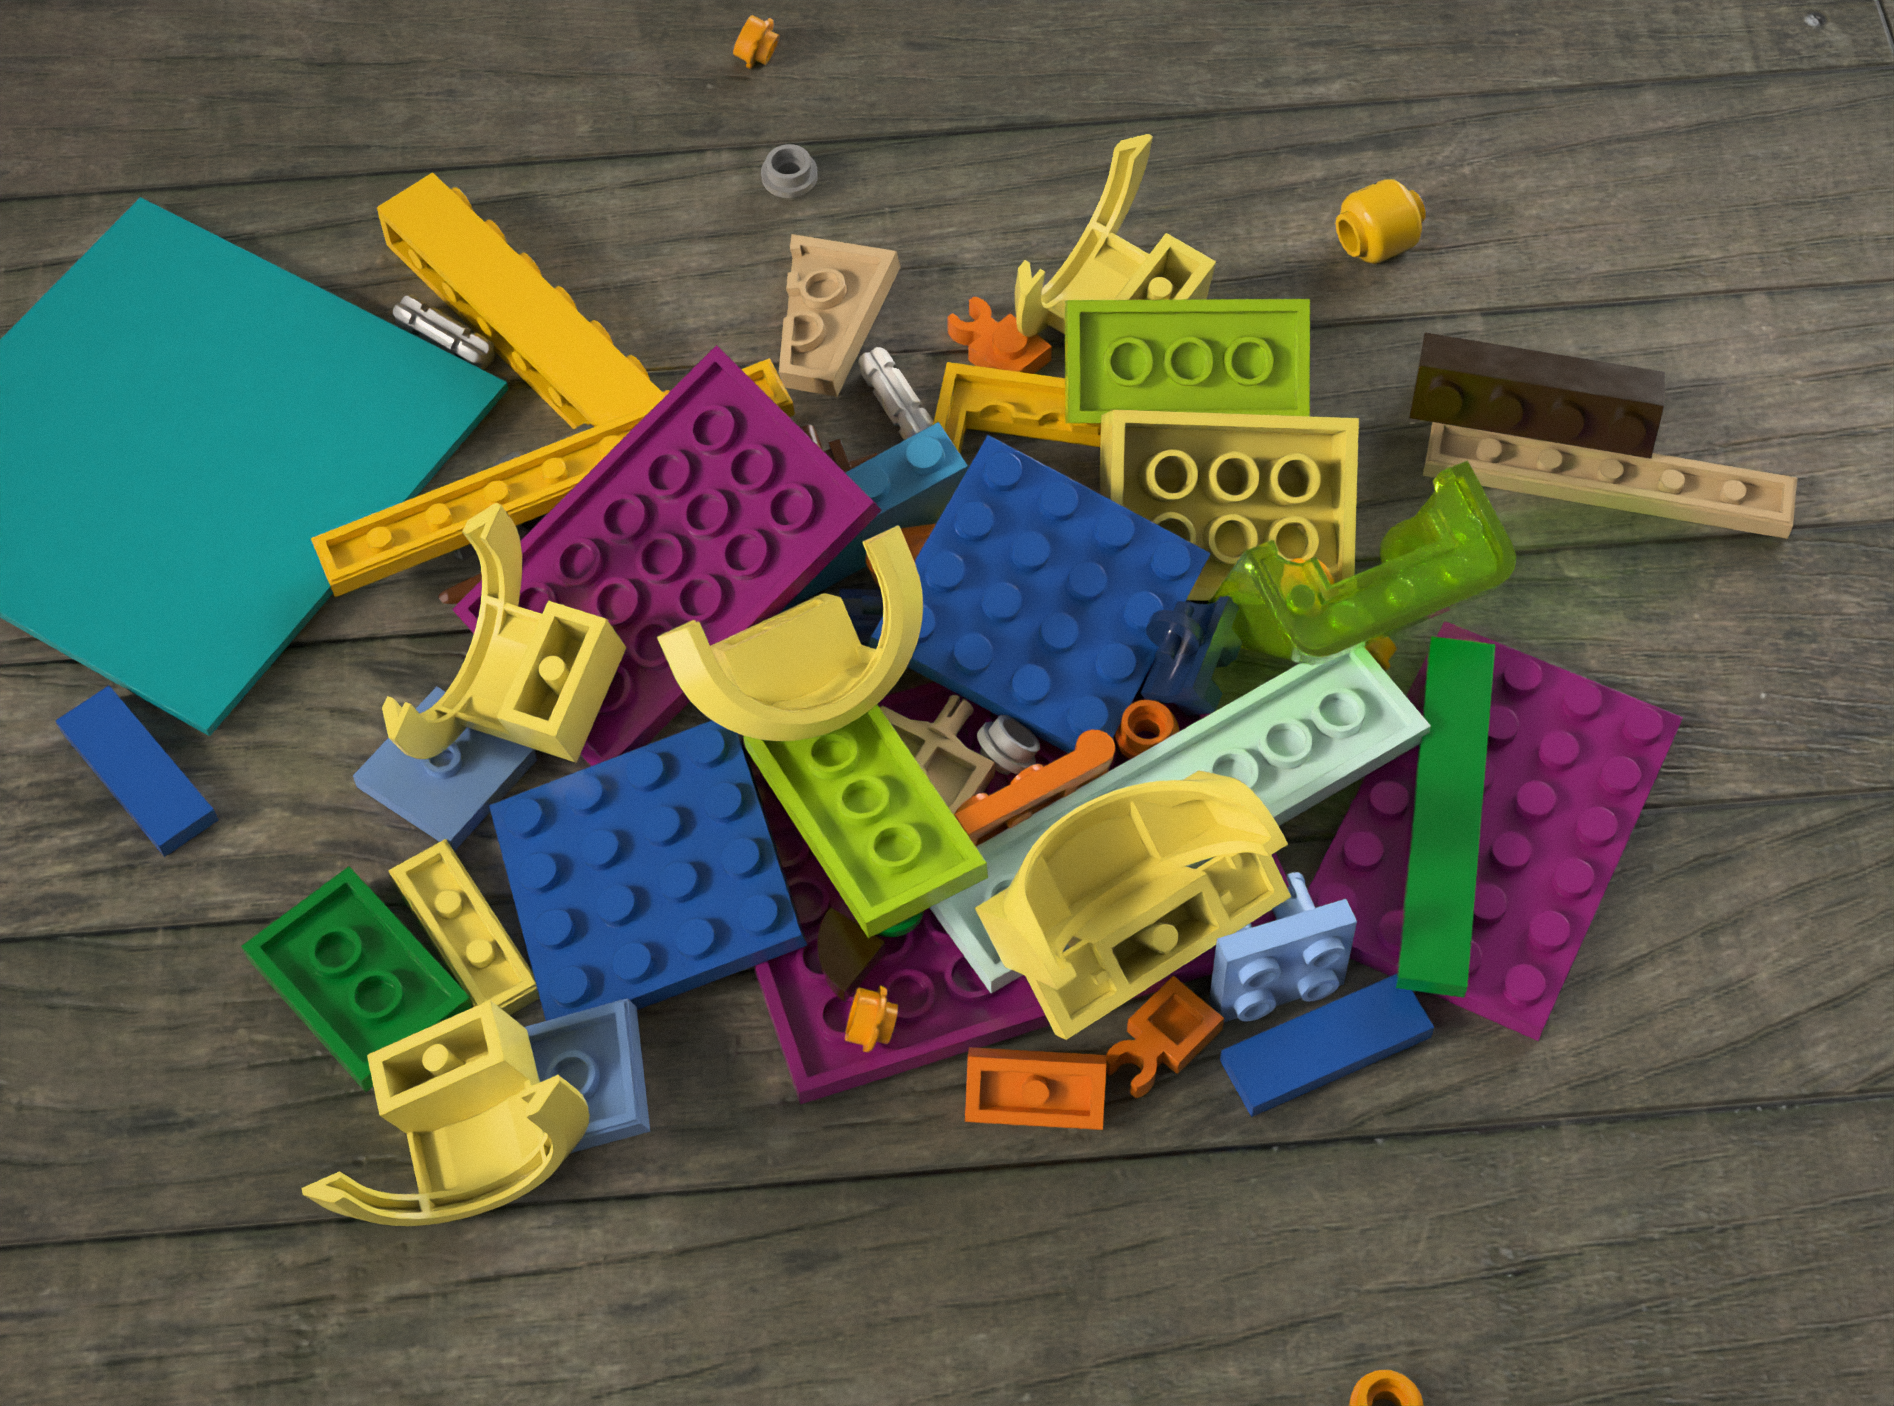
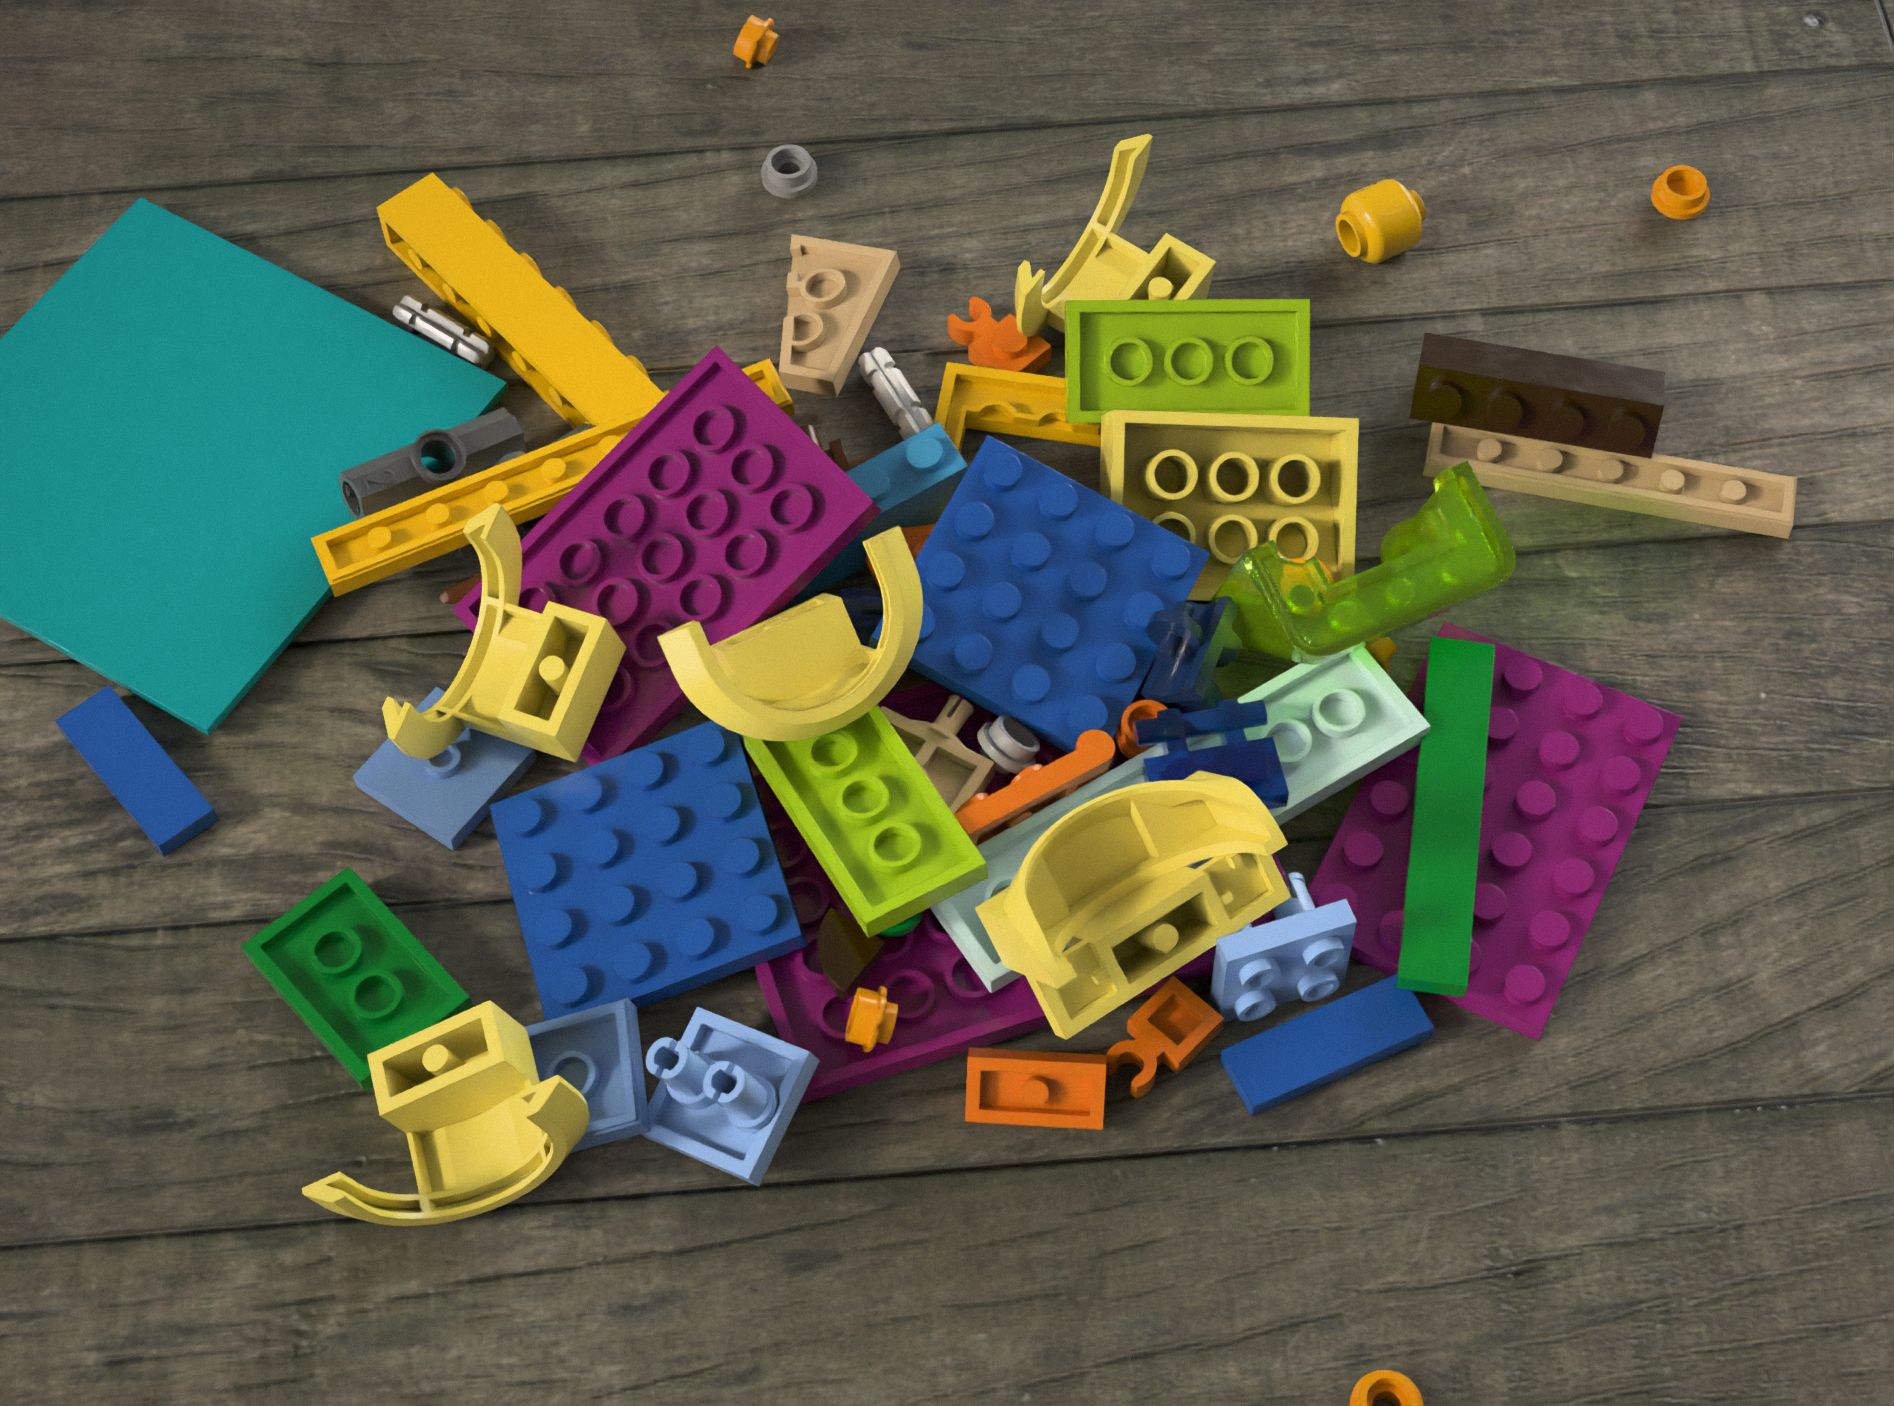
(402, 475): none -> dark grey piece
(464, 929): light yellow tile -> none
(726, 1093): none -> light blue plate
(1250, 761): none -> clear blue plate
(1681, 193): none -> light orange plate

